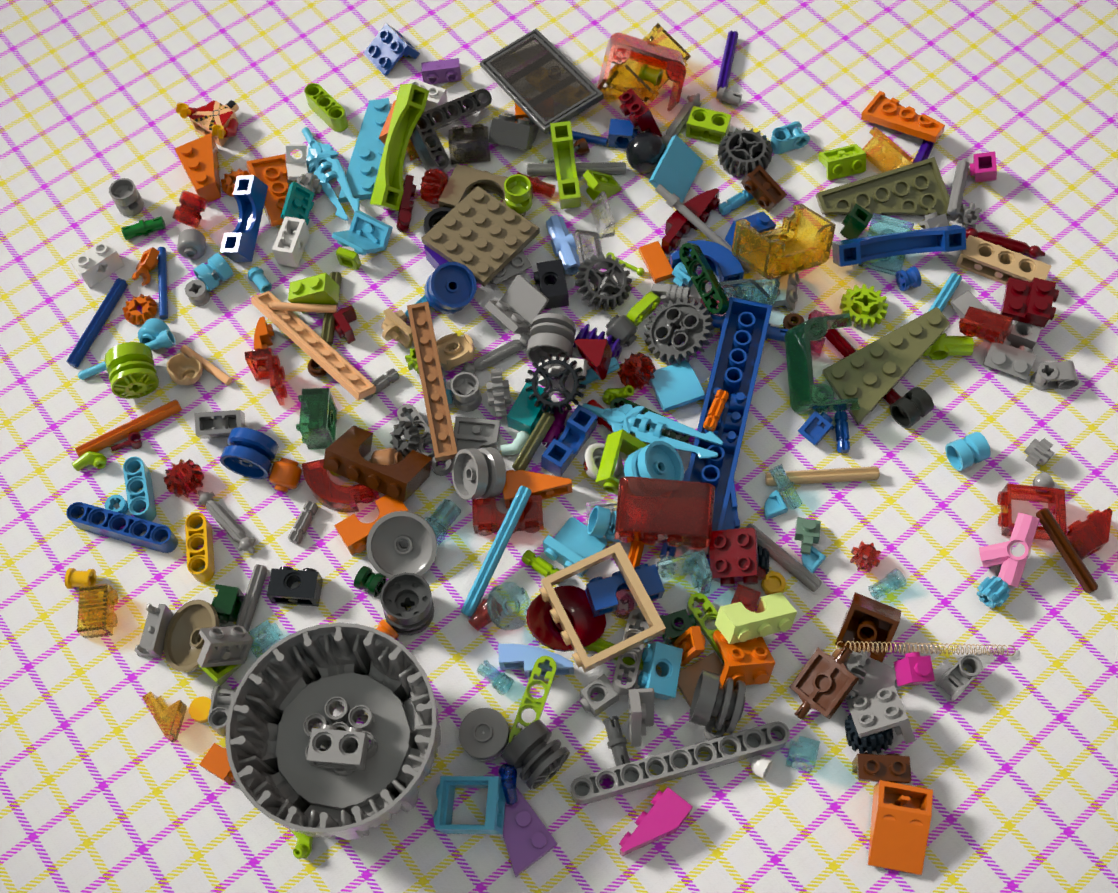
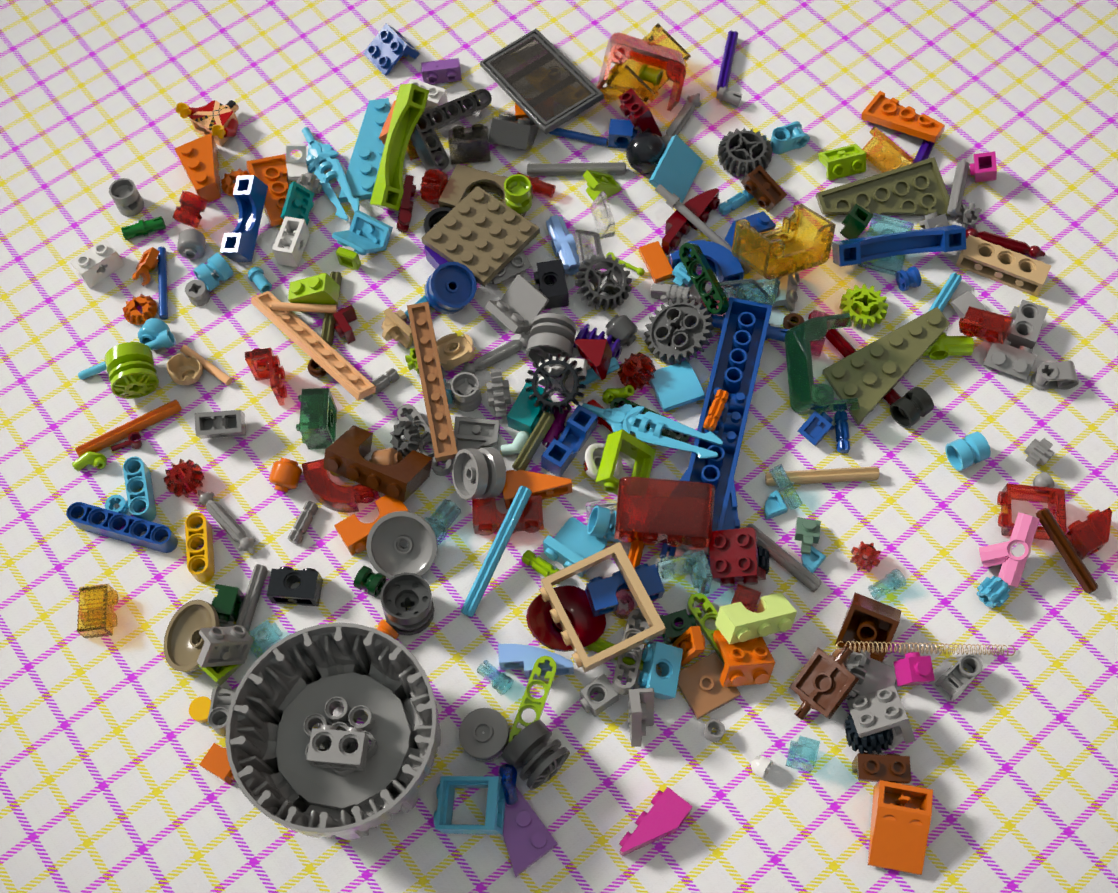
(80, 578): yellow bush -> none
(97, 323): blue axle -> none
(154, 631): light grey hinge -> none
(167, 717): clear yellow slope -> none
(249, 453): blue wheel -> none
(263, 334): orange slope -> none
(303, 845): lime arm -> none
(326, 107): lime beam -> none
(480, 617): clear red cone -> none
(508, 606): clear light blue tile -> none
(565, 165): lime arch -> none
(580, 148): reddish brown hinge -> none
(617, 742): dark grey pin -> none
(643, 308): lime beam -> none
(655, 461): medium azure wheel -> none
(689, 754): light grey beam -> none
(708, 125): lime brick -> none
(717, 701): dark grey wheel -> none
(773, 584): yellow tile -> none
(1030, 301): dark red plate -> none

